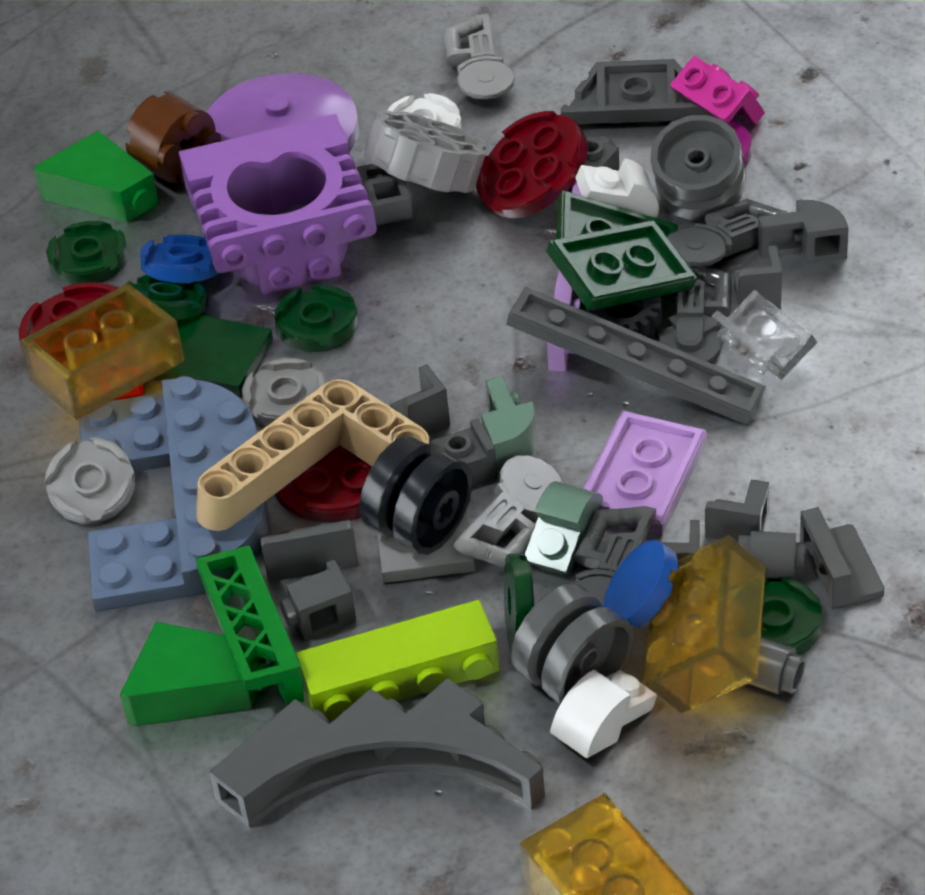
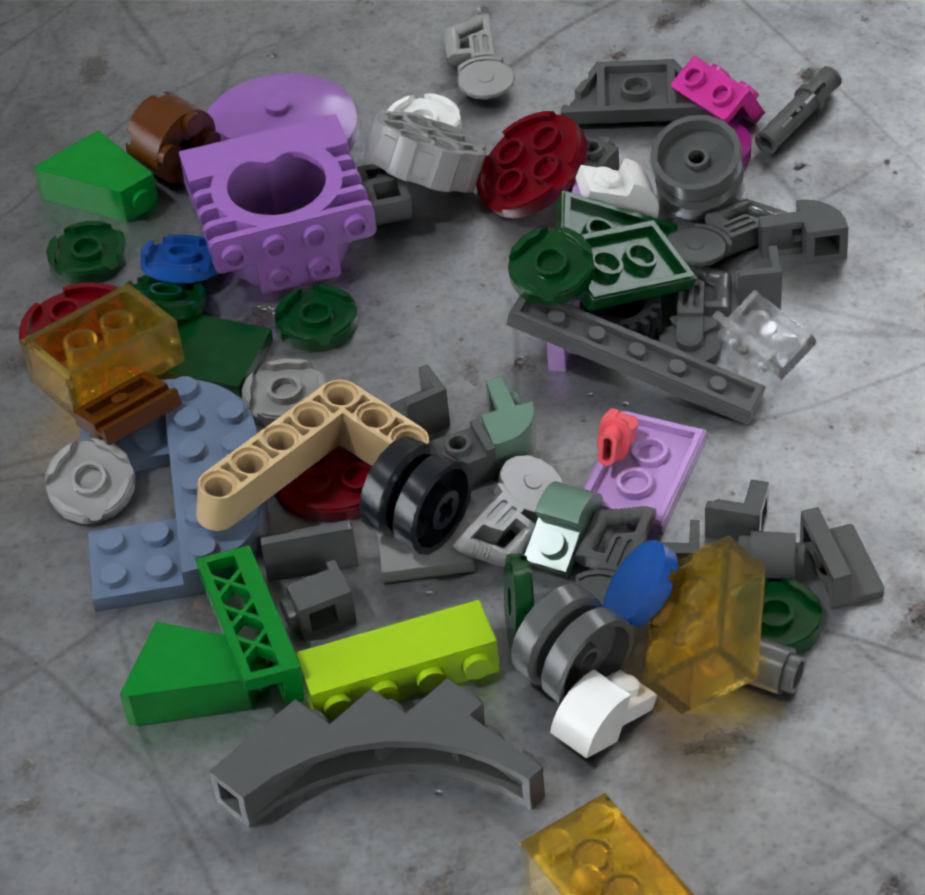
(126, 407): none -> reddish brown plate
(551, 266): none -> dark green tile
(615, 435): none -> coral piece
(822, 86): none -> dark grey pin

